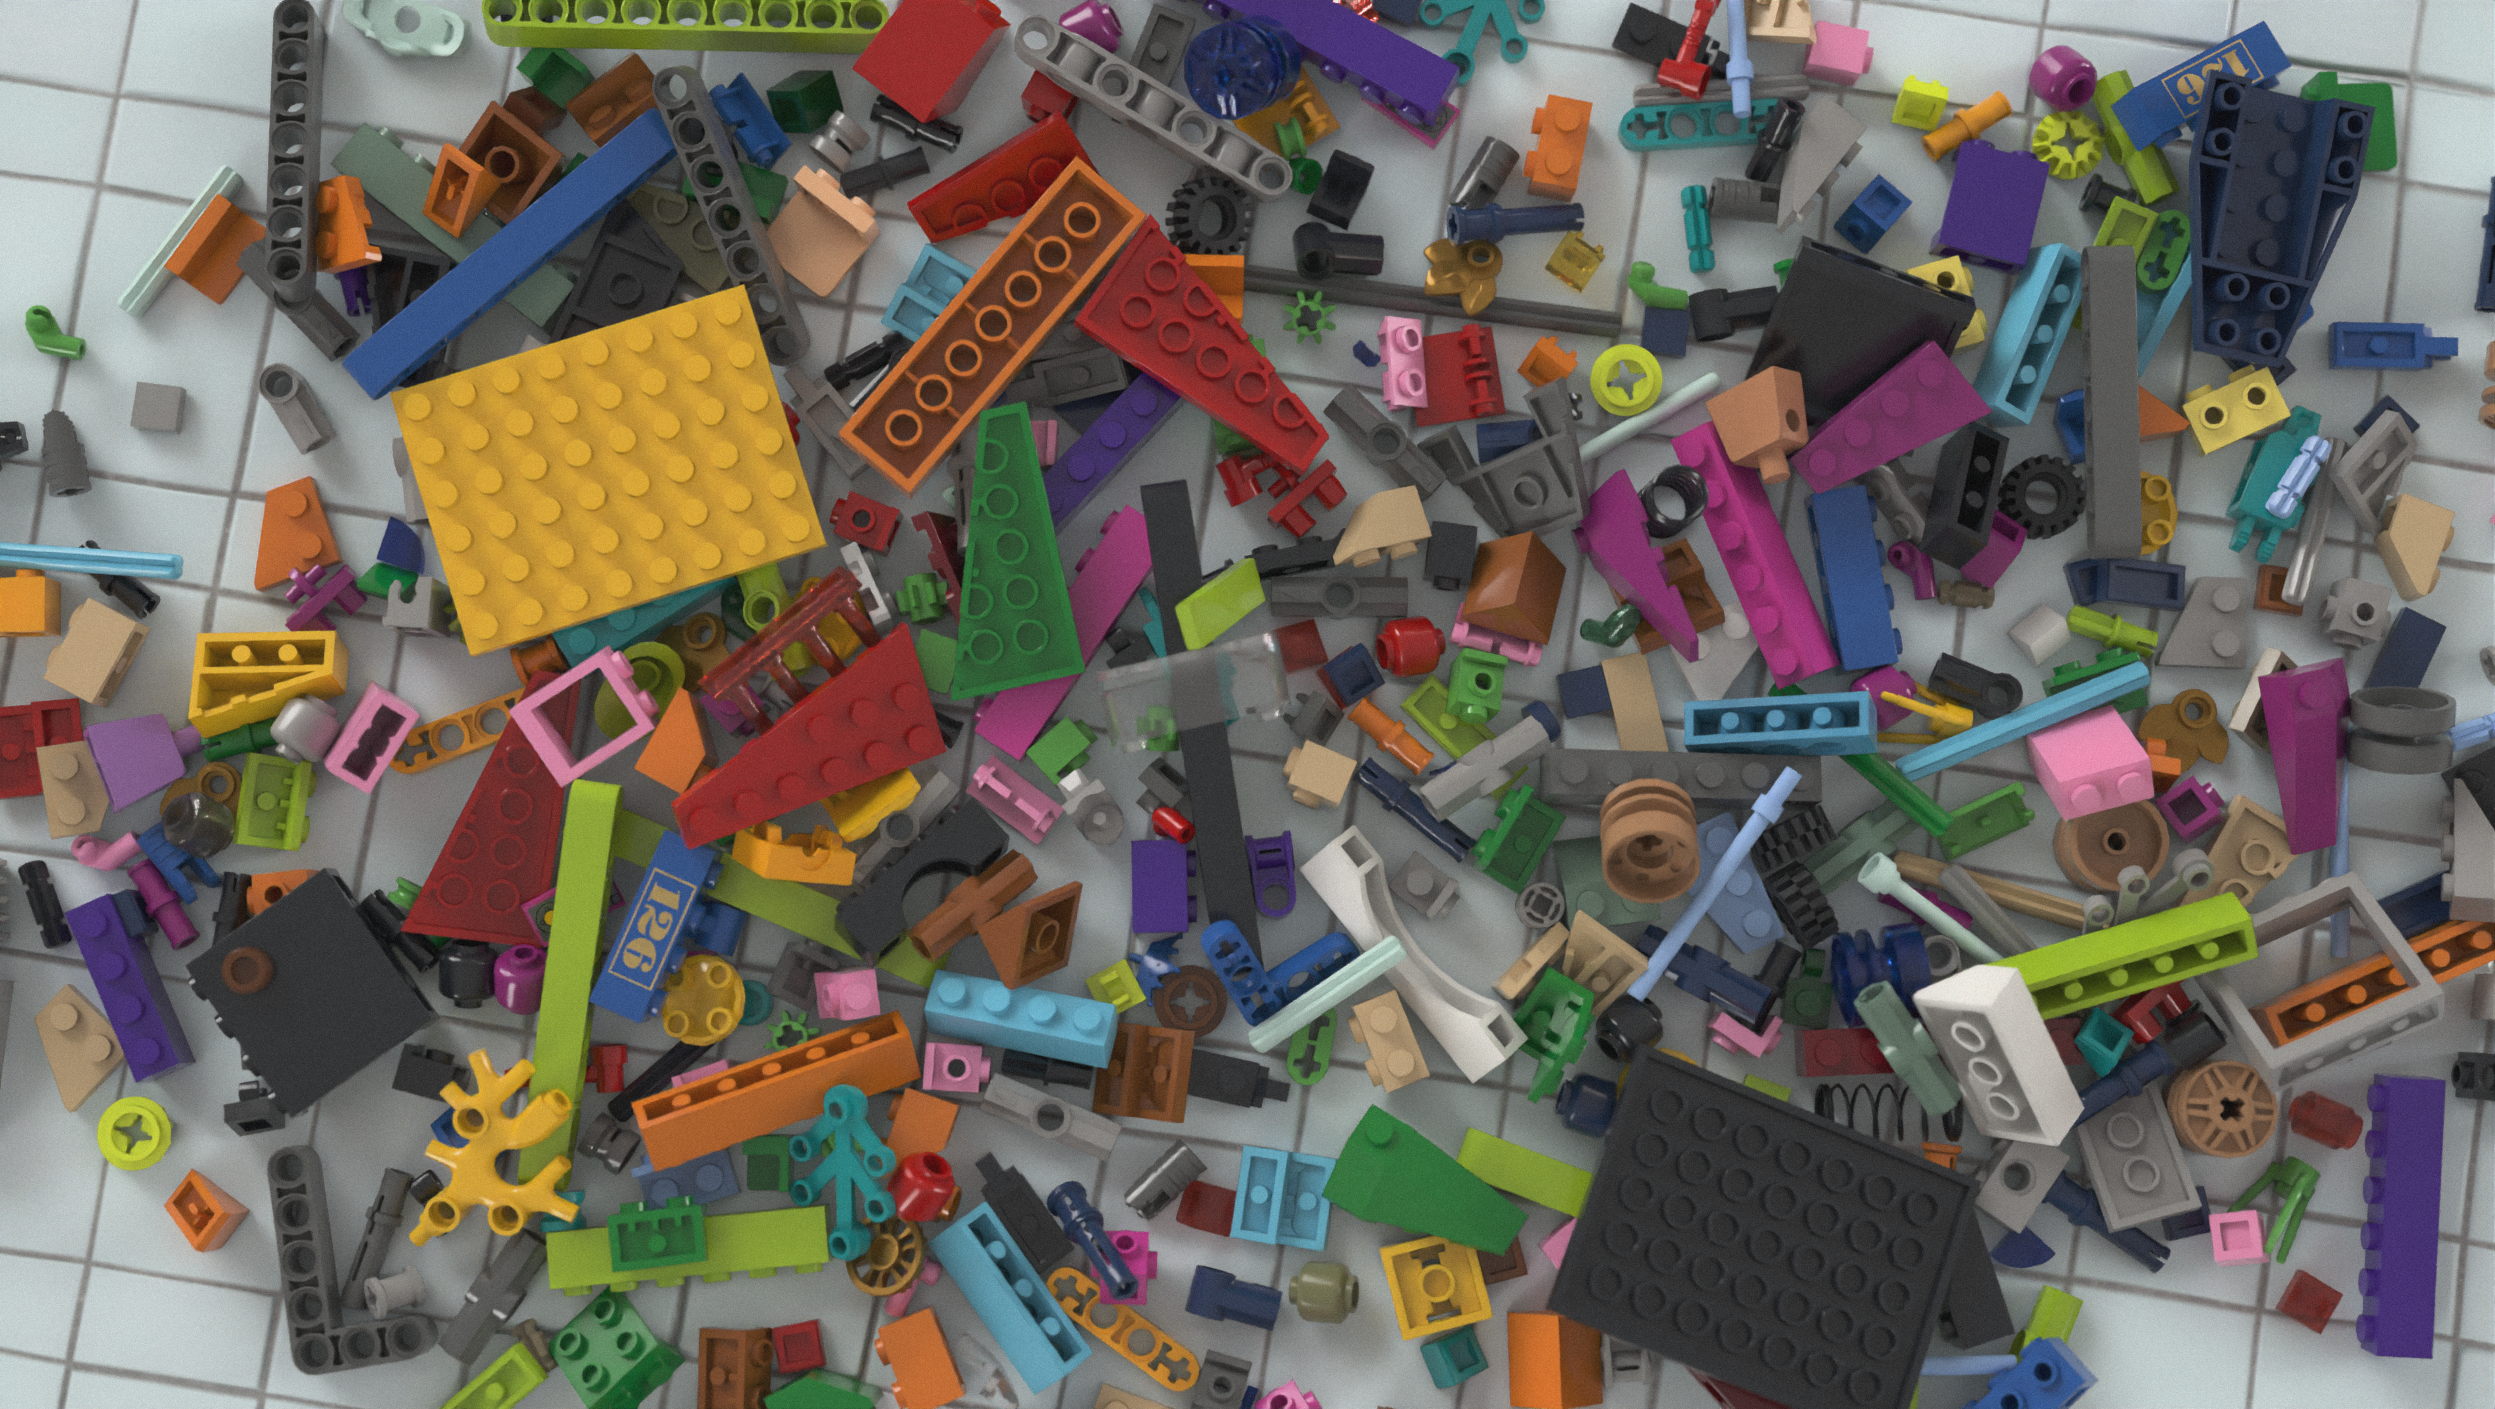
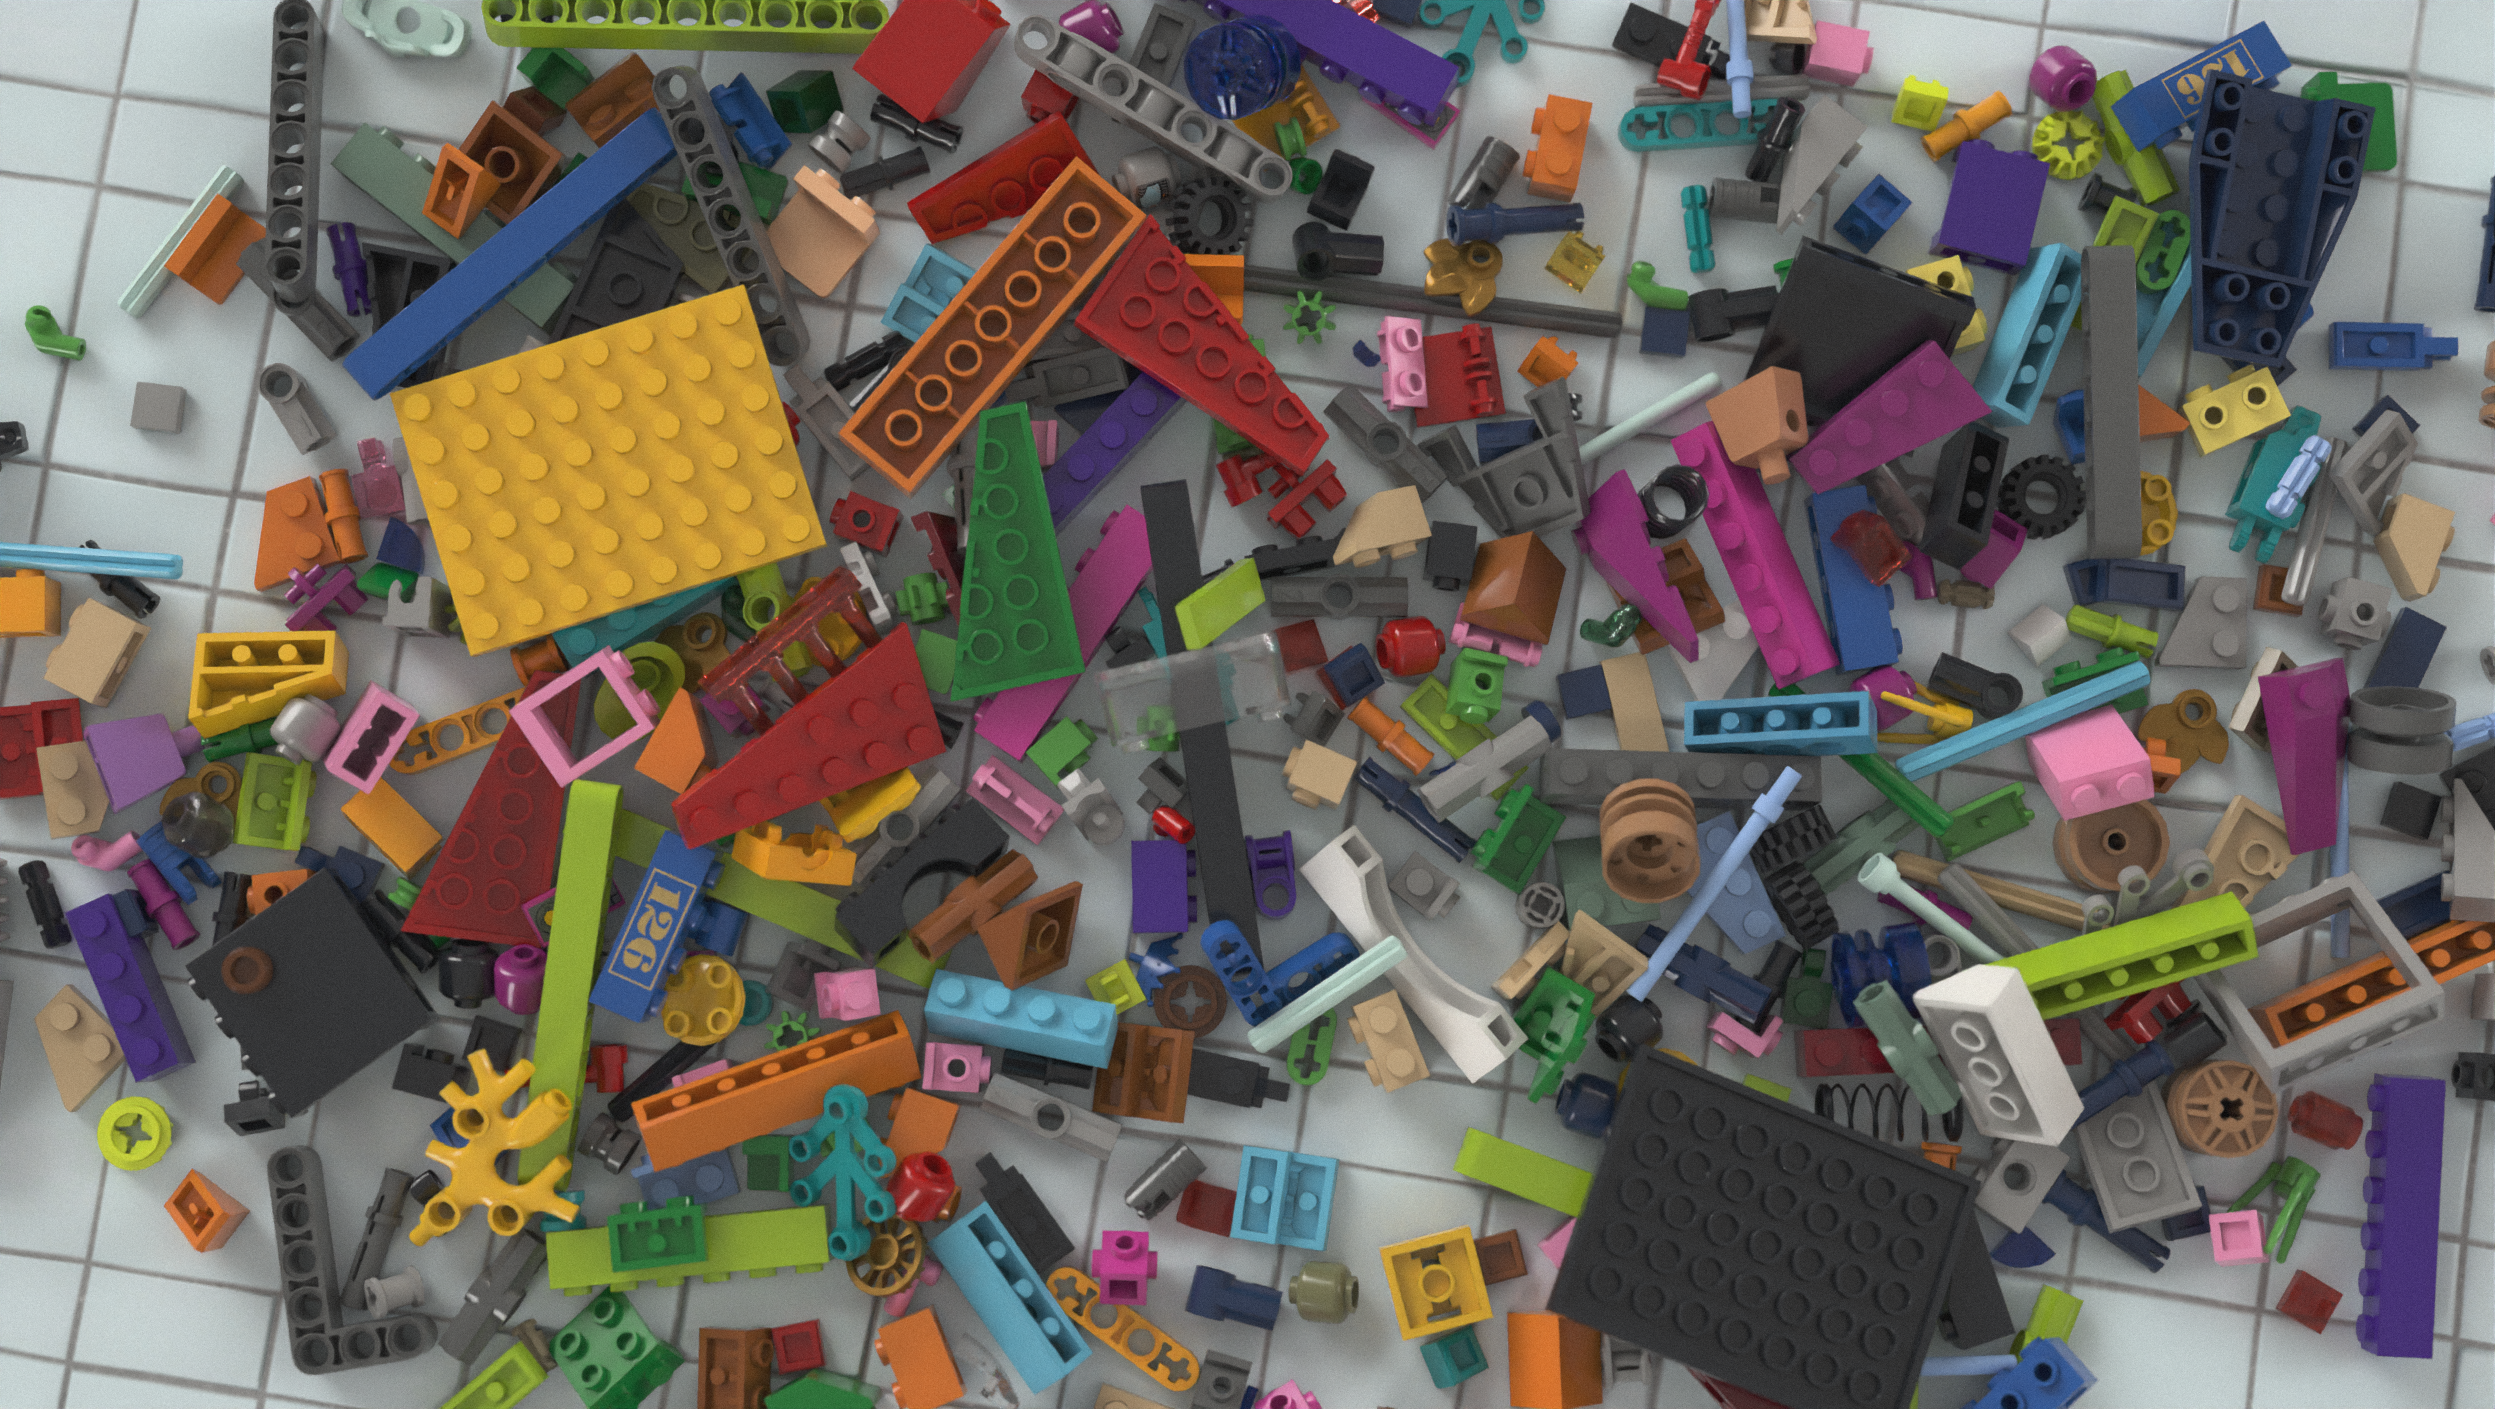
(64, 457): dark grey hinge -> none
(342, 226): orange wing -> none
(343, 516): none -> orange pin
(357, 870): none -> dark blue plate
(378, 487): none -> clear pink plate
(393, 828): none -> light orange hinge
(496, 1038): none -> black tile
(1117, 1275): dark blue pin -> none
(1147, 177): none -> light grey head
(1410, 1183): green wedge -> none
(1644, 392): neon yellow gear -> none
(1788, 58): none -> black hinge
(1872, 545): none -> clear red bracket
(2102, 1040): teal slope -> none
(2192, 808): magenta brick -> none
(2410, 810): none -> black tile

